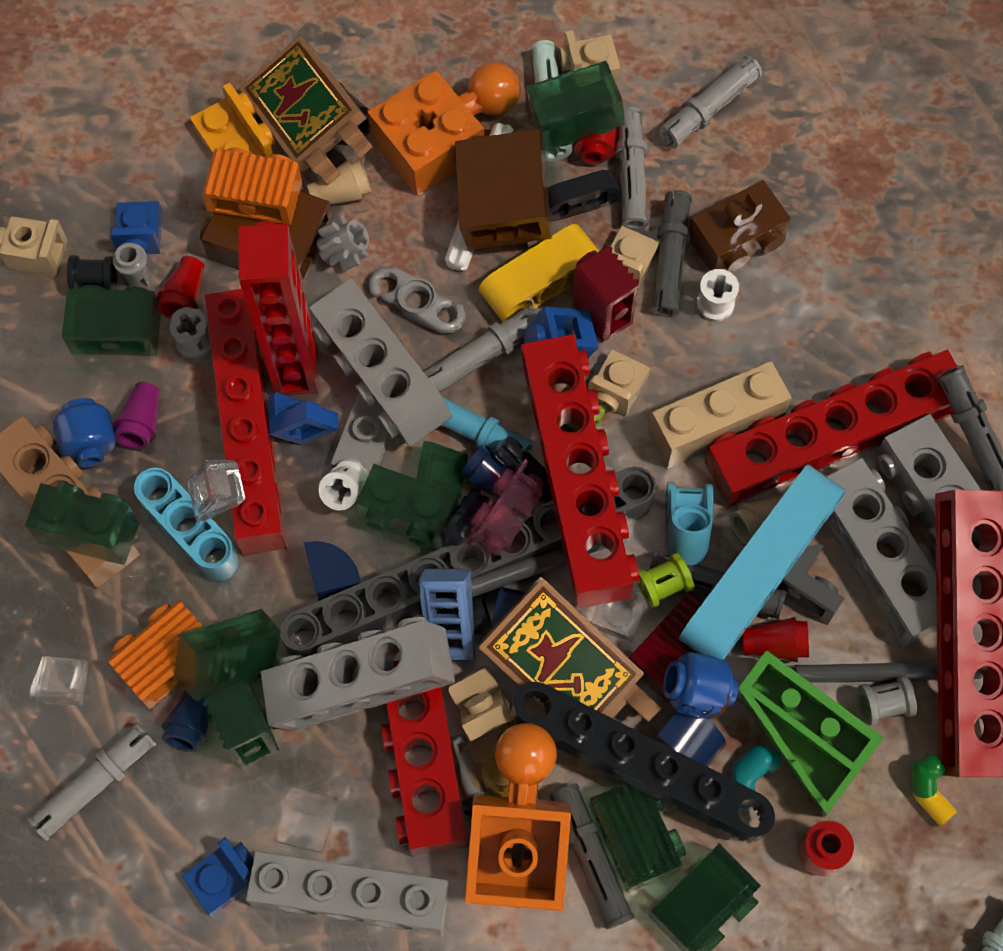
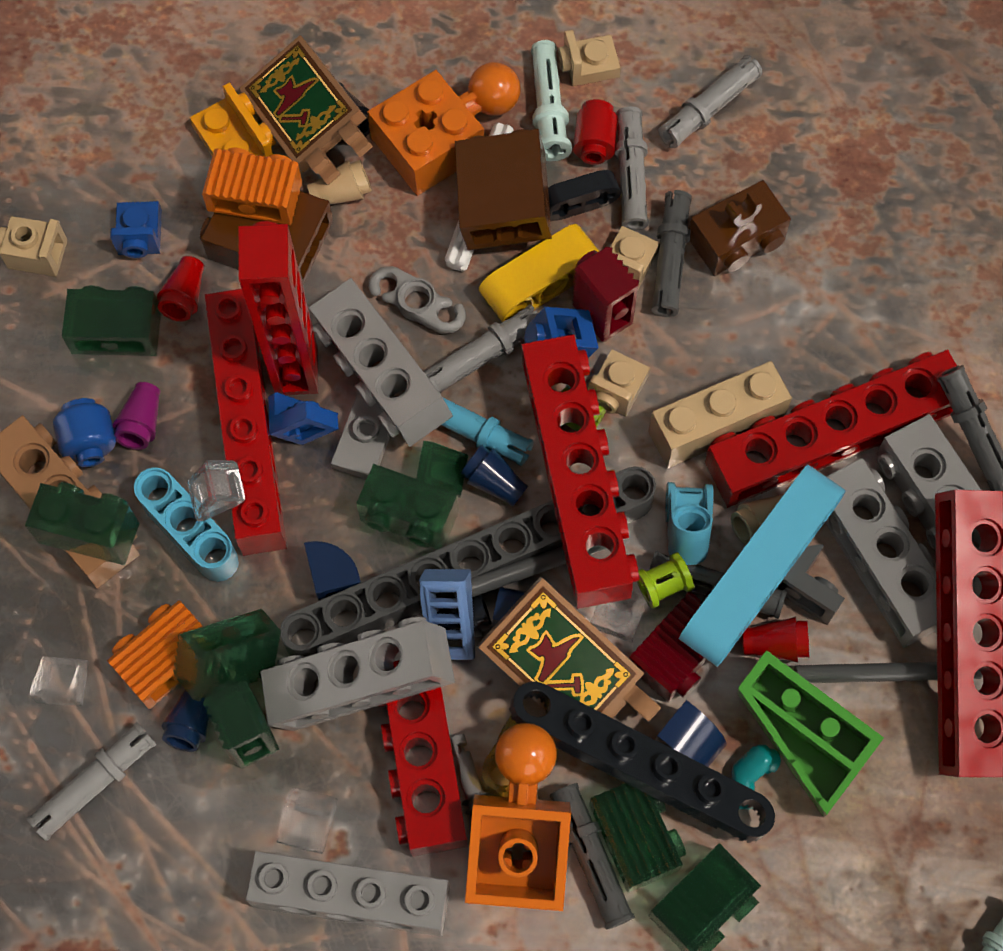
(91, 272): black bush -> none
(131, 261): light grey pin -> none
(196, 323): light grey bush -> none
(221, 876): blue bracket -> none
(332, 490): white bush -> none
(343, 242): light grey gear -> none
(458, 523): black axle -> none
(480, 702): tan bracket -> none
(510, 453): black axle -> none
(514, 493): clear pink hinge -> none
(576, 105): clear green brick -> none
(700, 685): blue head -> none
(722, 283): white bush -> none
(813, 855): red brick -> none
(887, 700): light grey bush -> none
(925, 789): arm -> none

